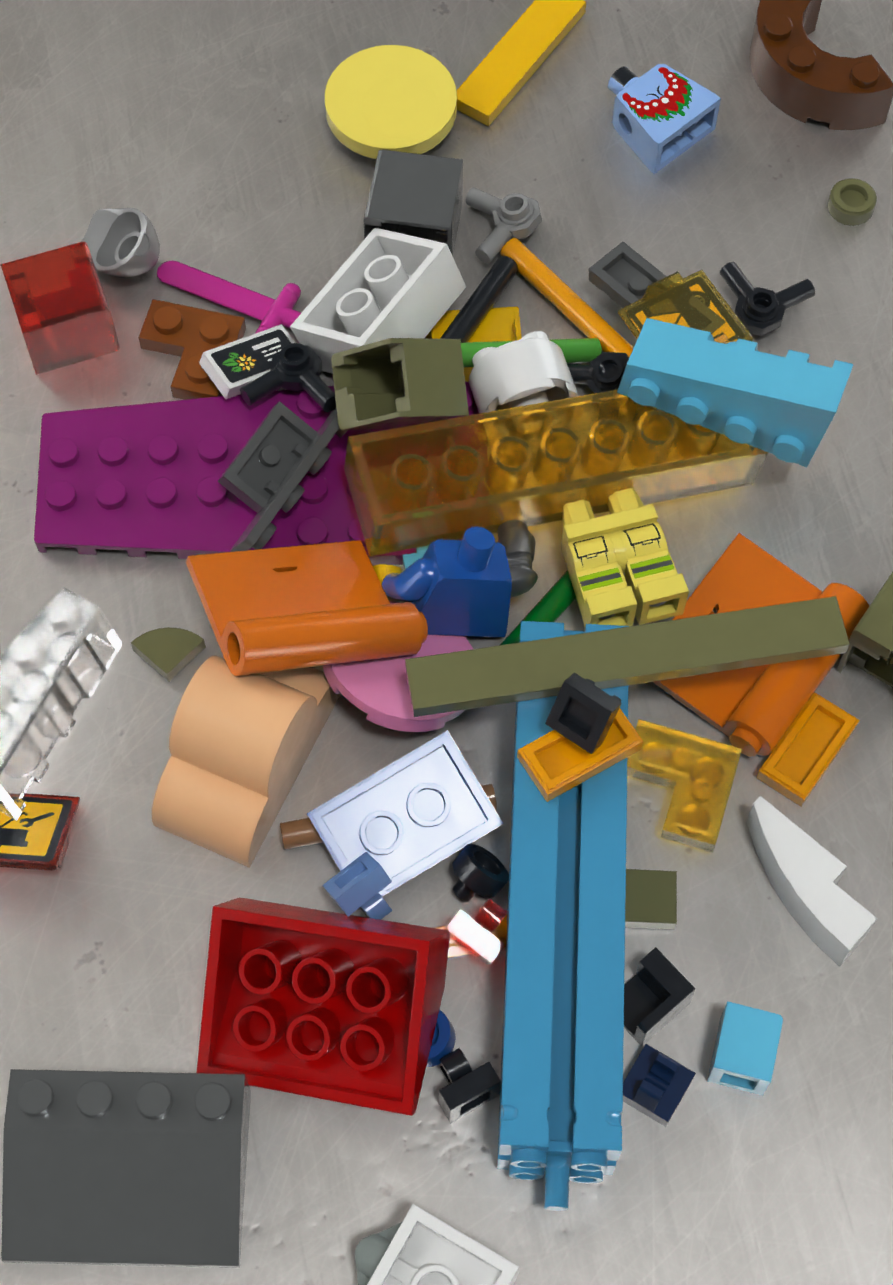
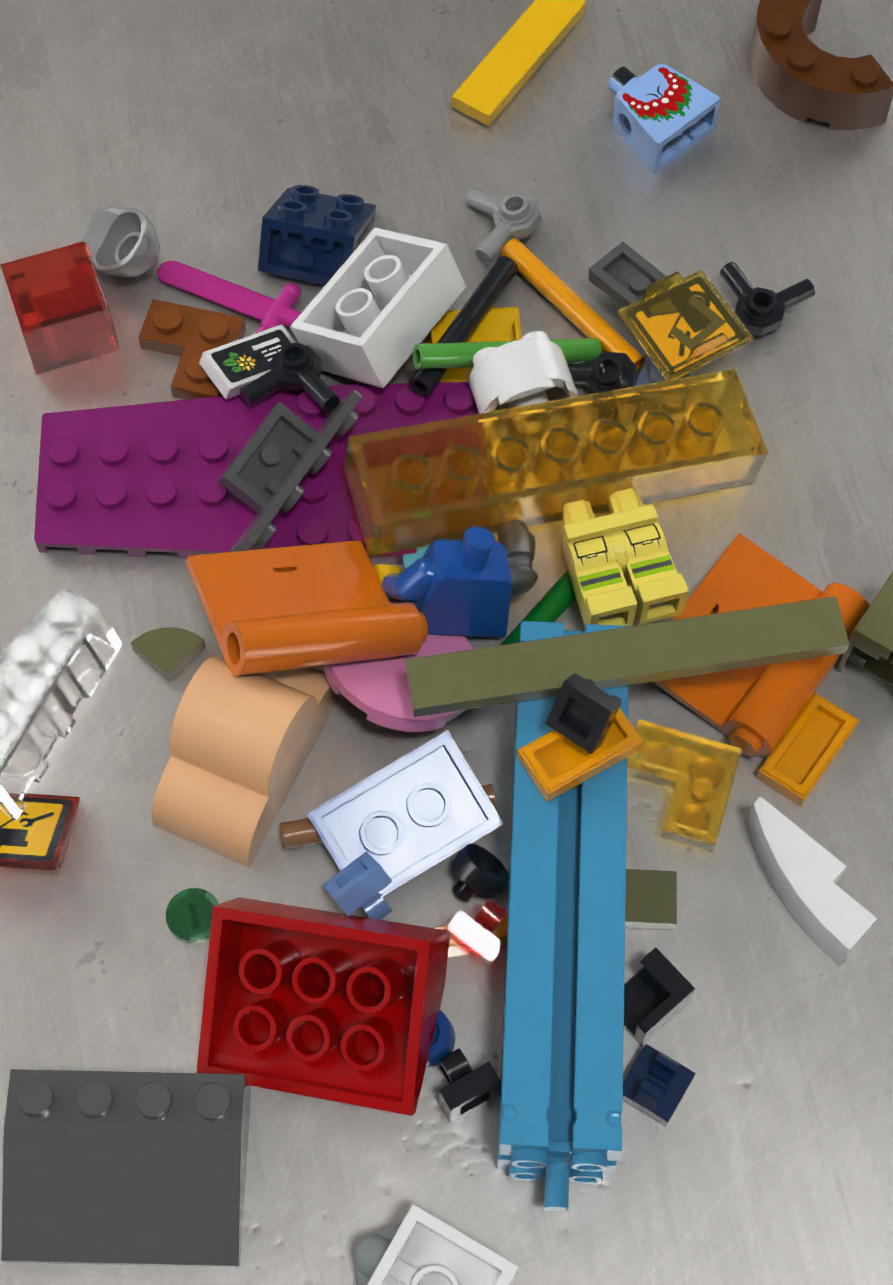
(191, 915): none -> clear green piece
(311, 233): none -> dark blue bracket
(390, 101): light yellow piece -> none
(399, 383): olive piece -> none
(416, 196): dark grey piece -> none
(736, 389): medium azure wedge -> none
(745, 1048): medium azure panel -> none
(852, 202): olive tile -> none

